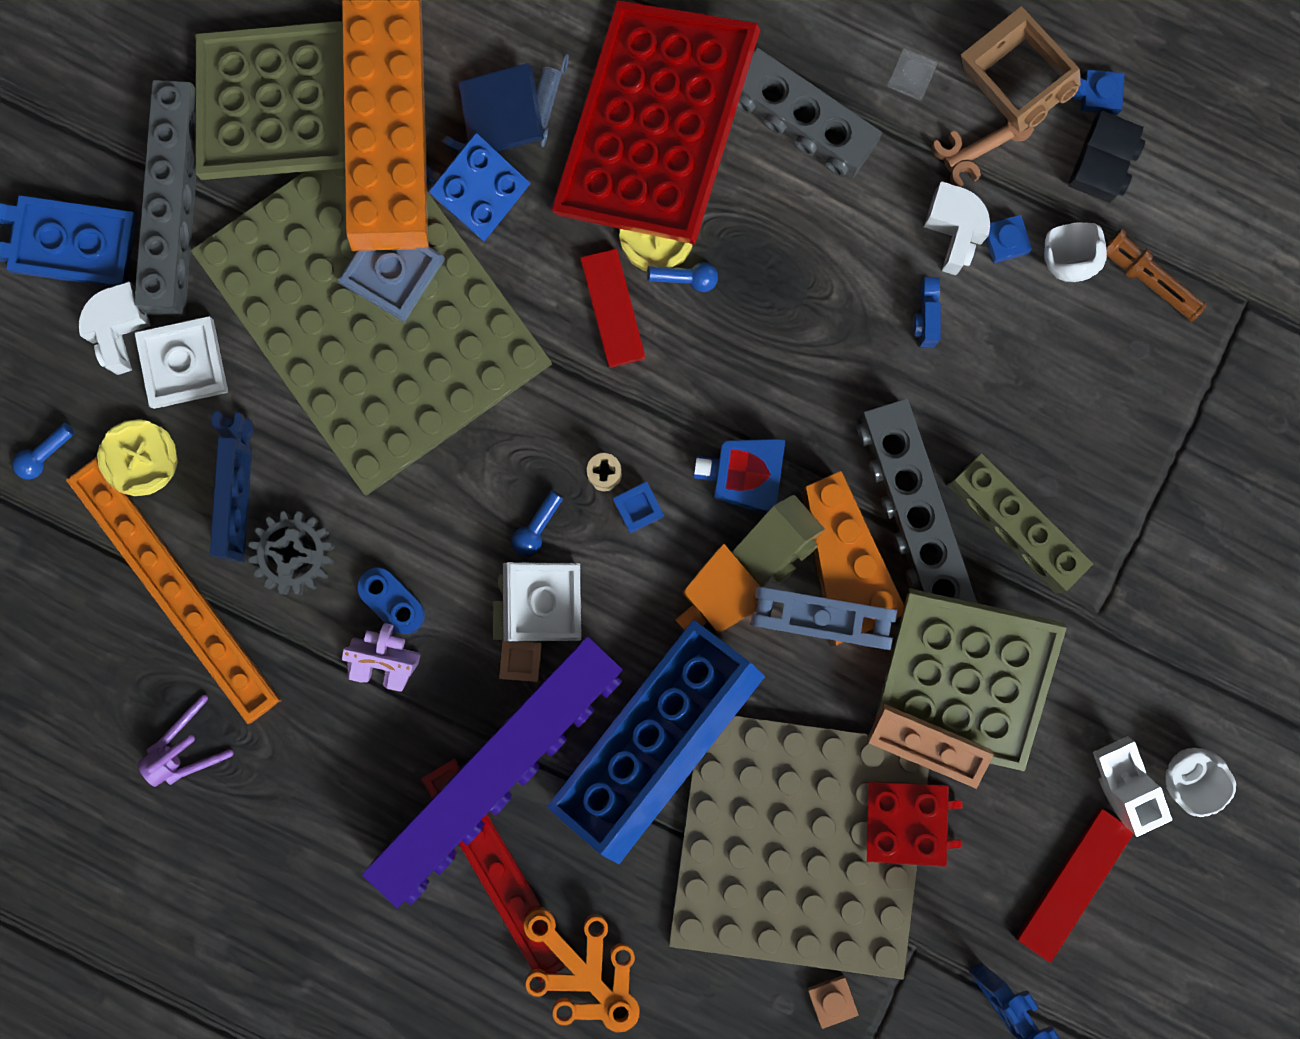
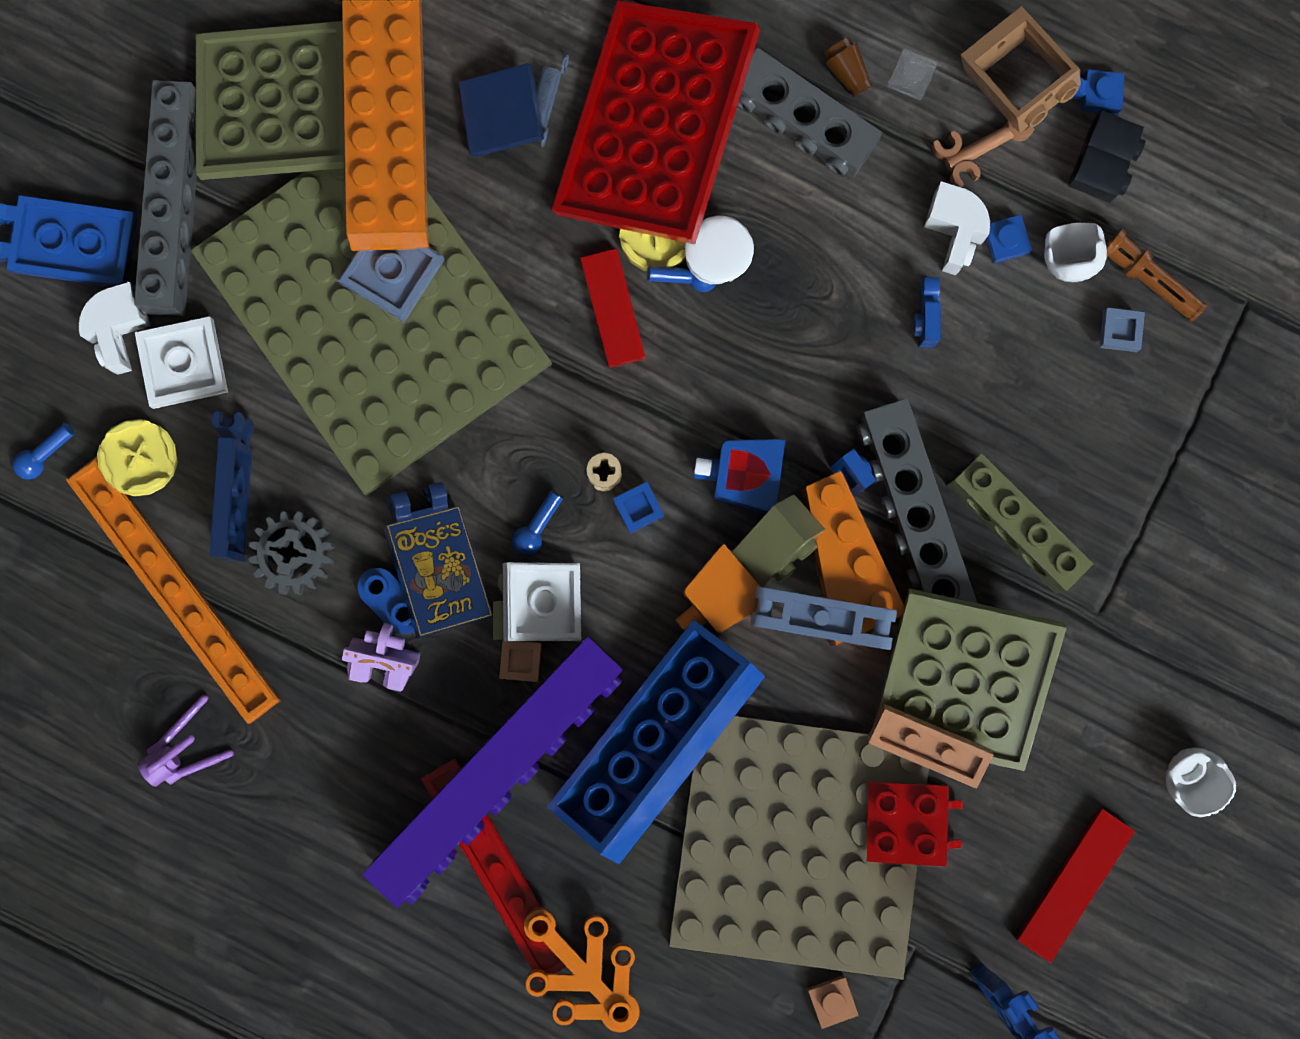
(435, 563): none -> dark blue tile
(477, 185): blue plate -> none
(720, 251): none -> white piece
(848, 66): none -> reddish brown cone
(856, 471): none -> blue plate
(1122, 329): none -> sand blue plate
(1128, 788): white brick -> none

